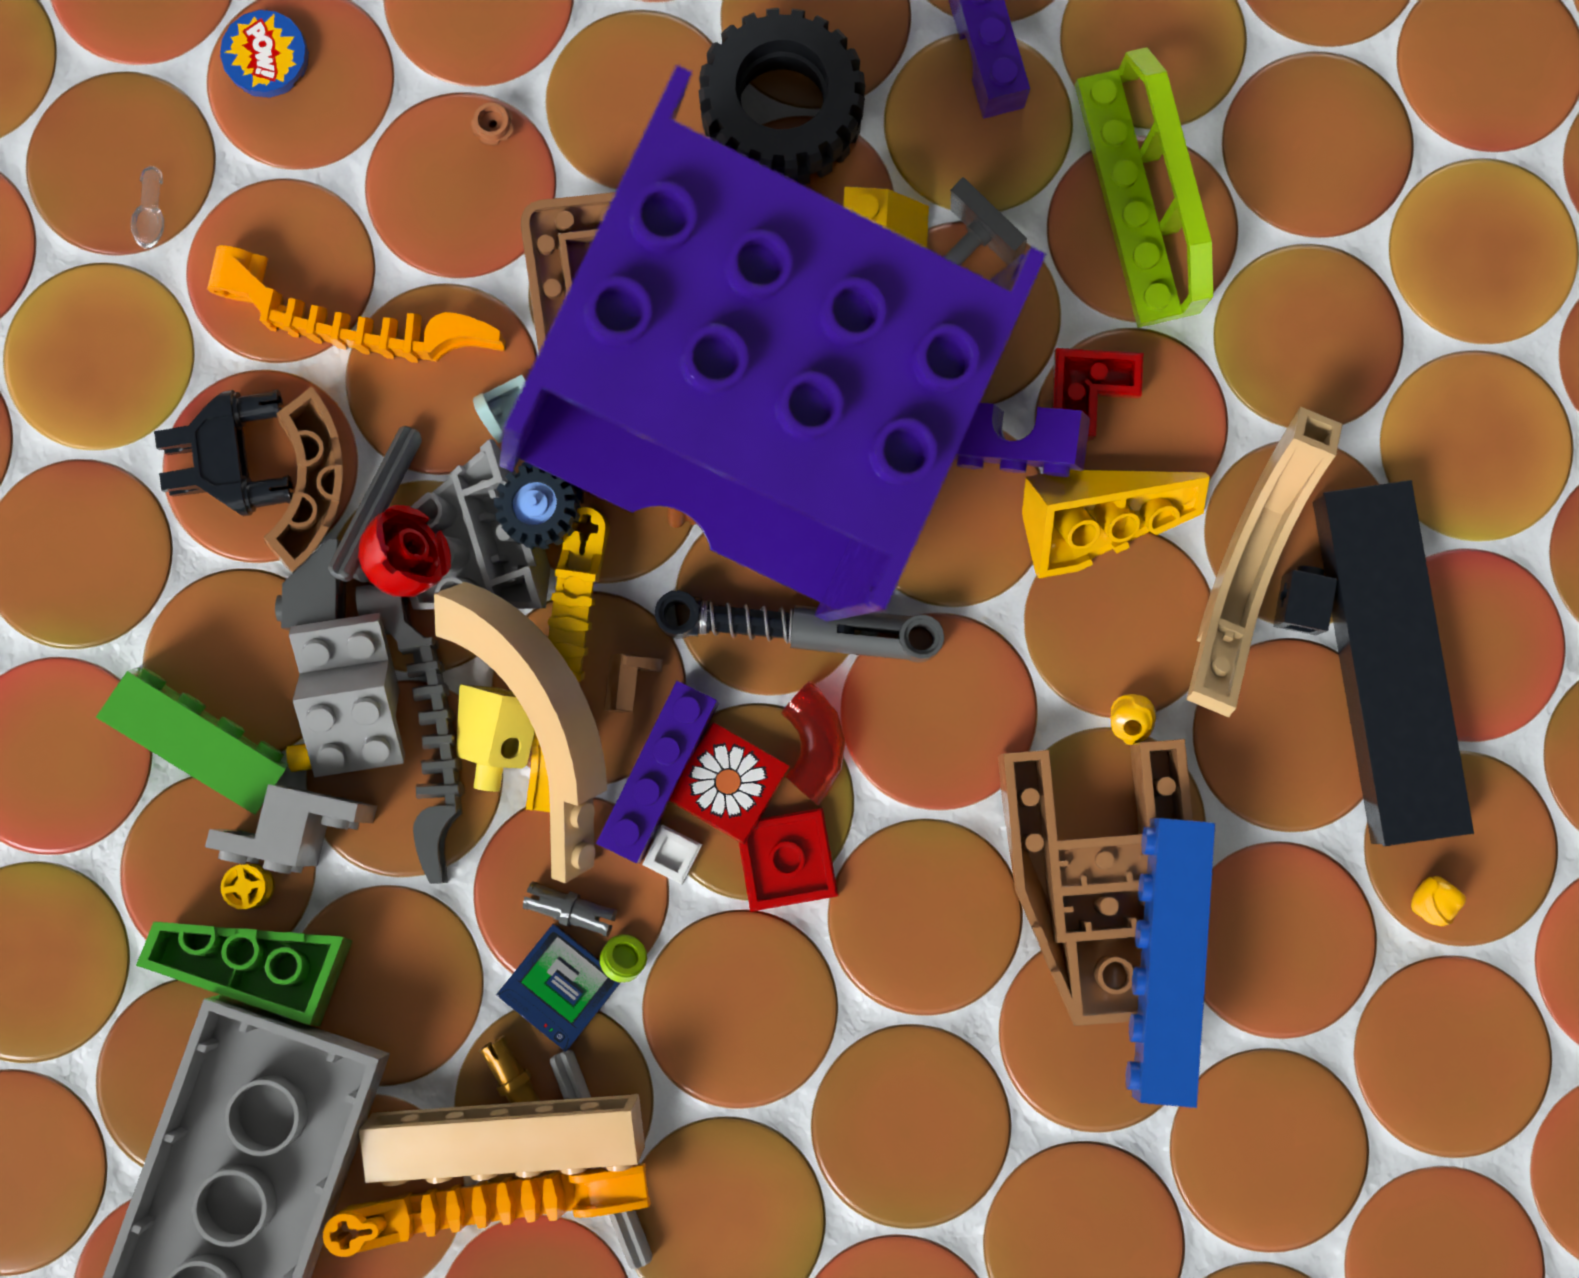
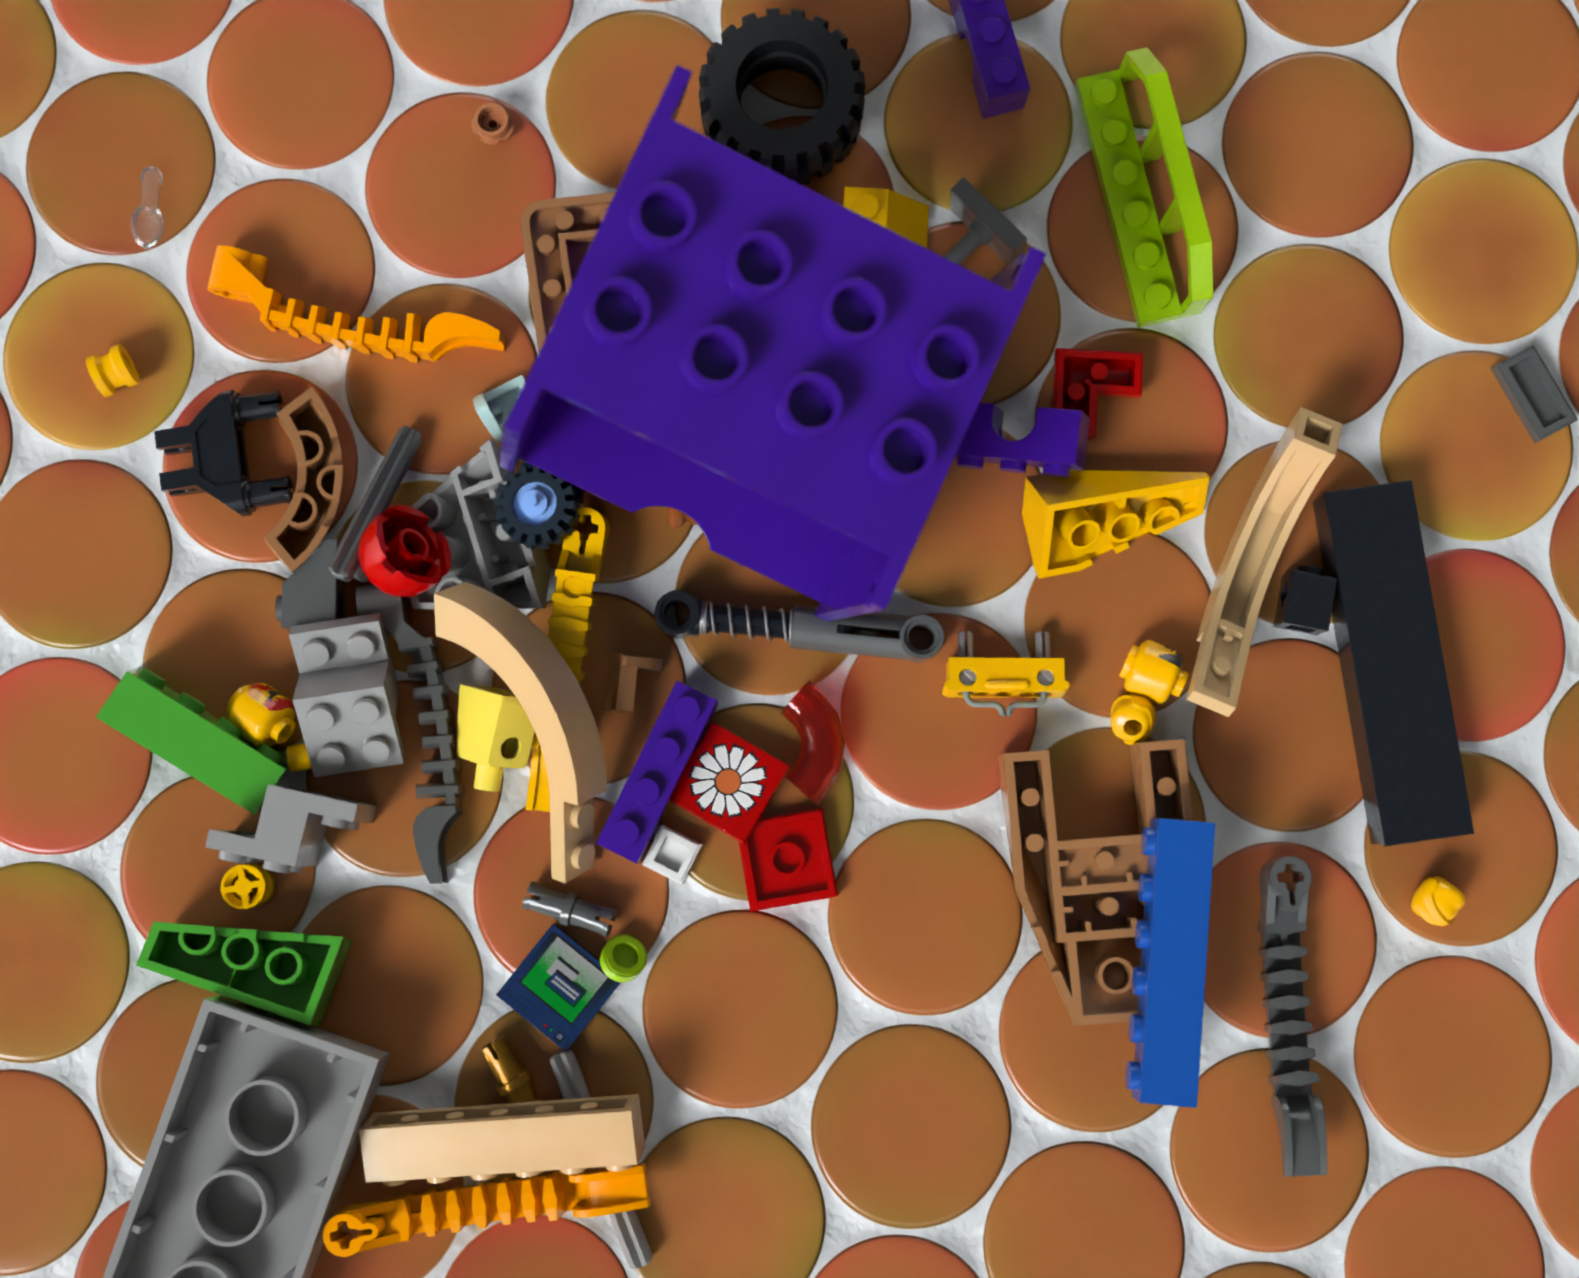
(112, 370): none -> yellow wheel
(262, 714): none -> yellow head
(264, 53): tile -> none
(1005, 677): none -> yellow piece
(1154, 672): none -> yellow head
(1296, 1109): none -> dark grey piece
(1534, 394): none -> dark grey tile

